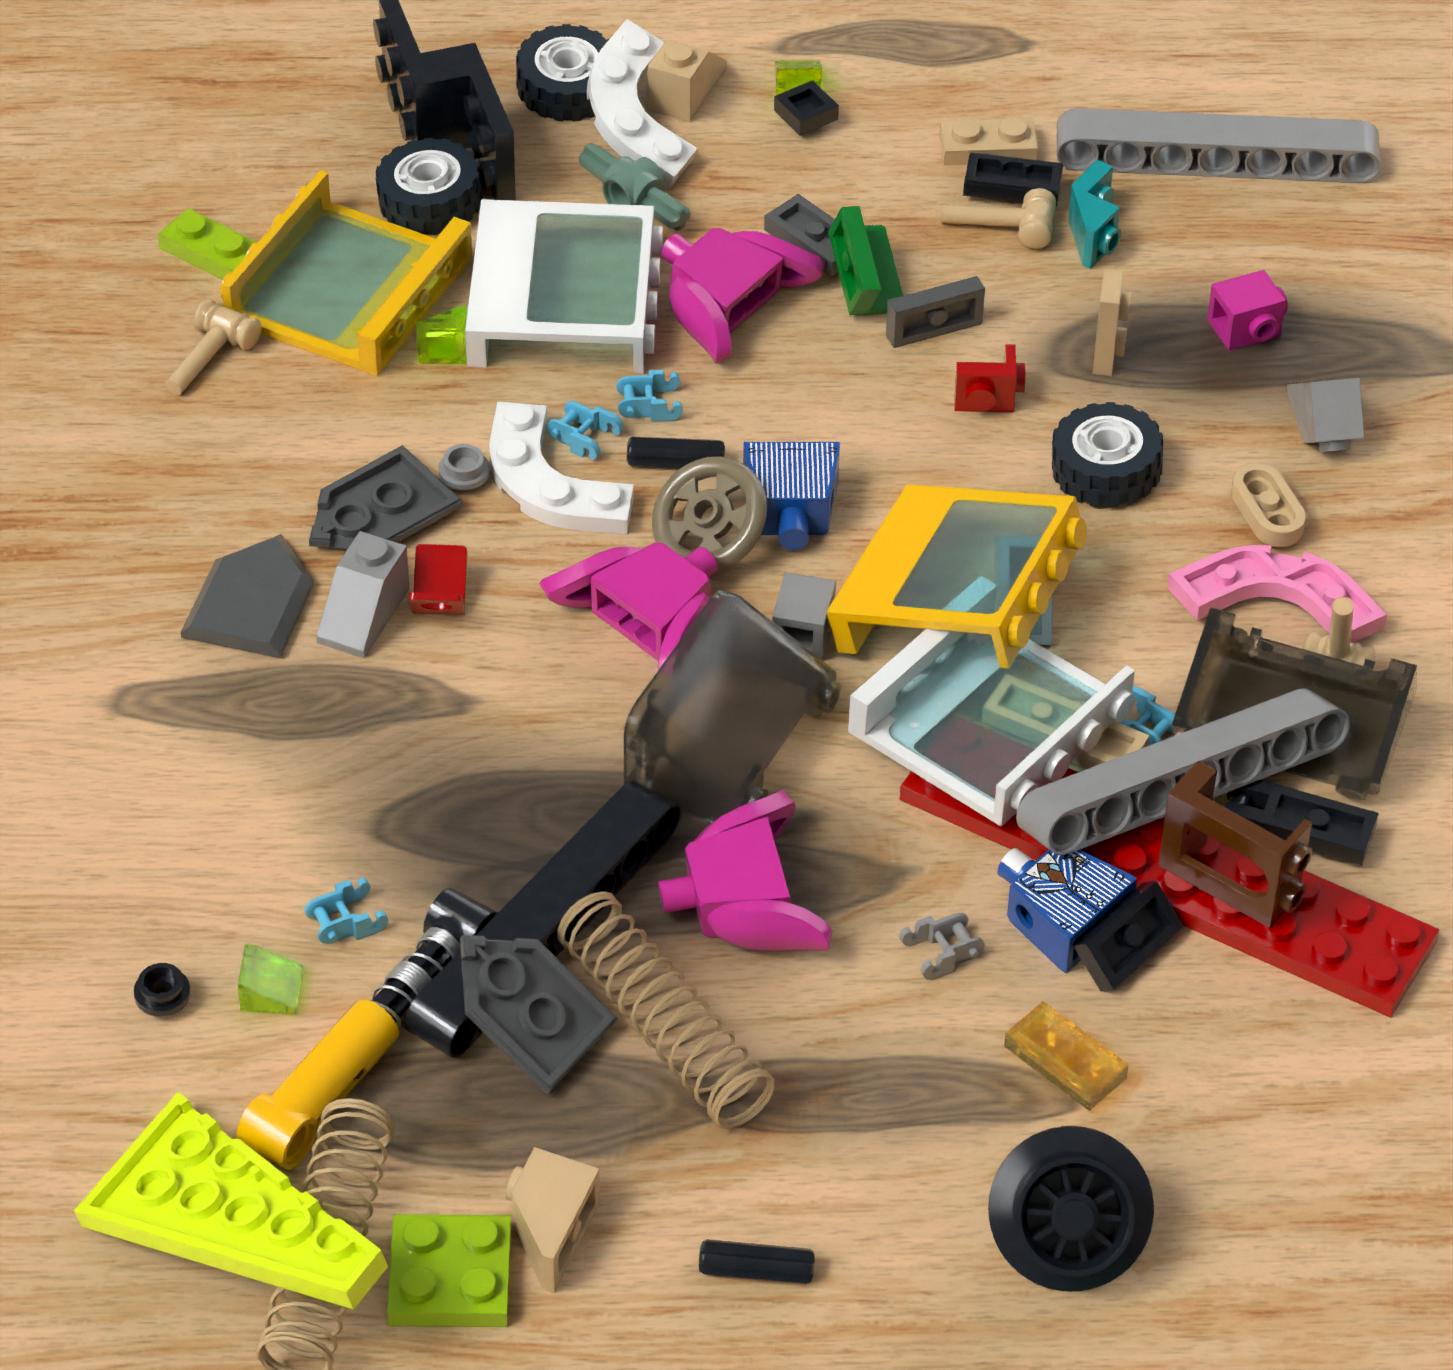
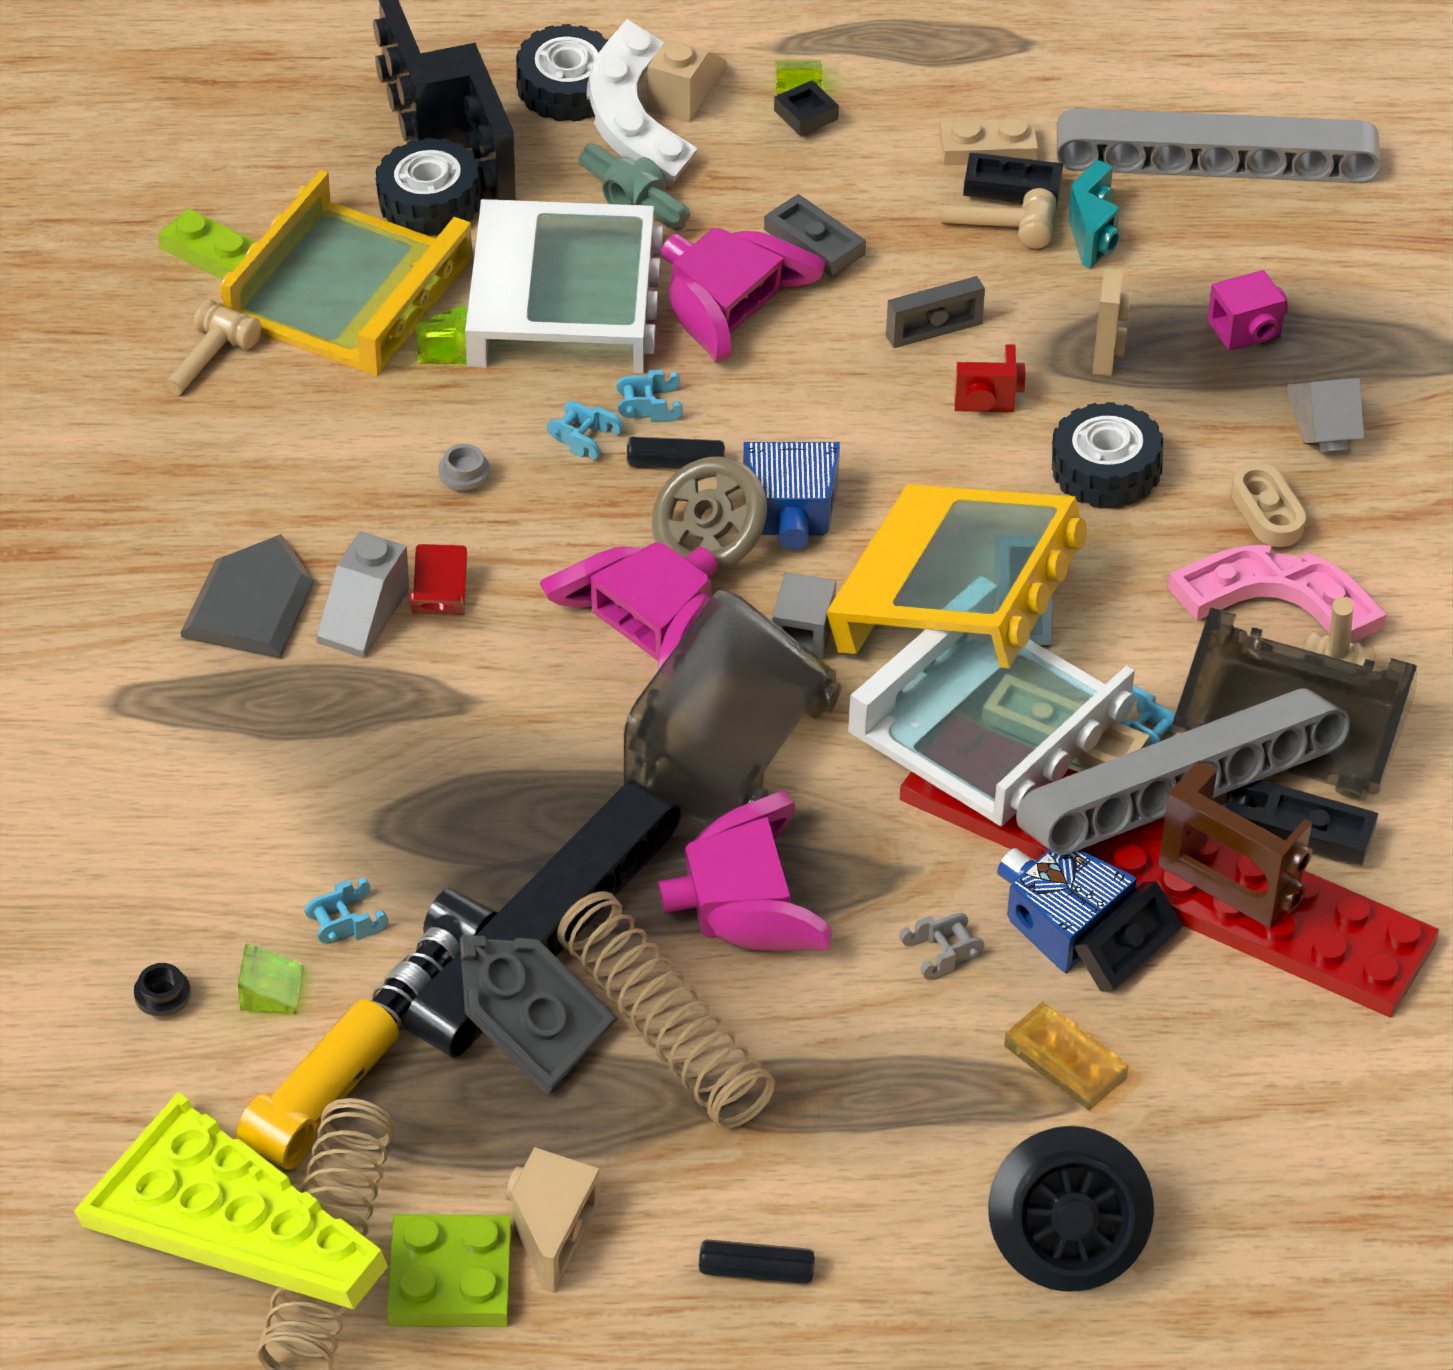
(382, 499): dark grey tile -> none
(542, 490): white plate -> none
(863, 263): green panel -> none

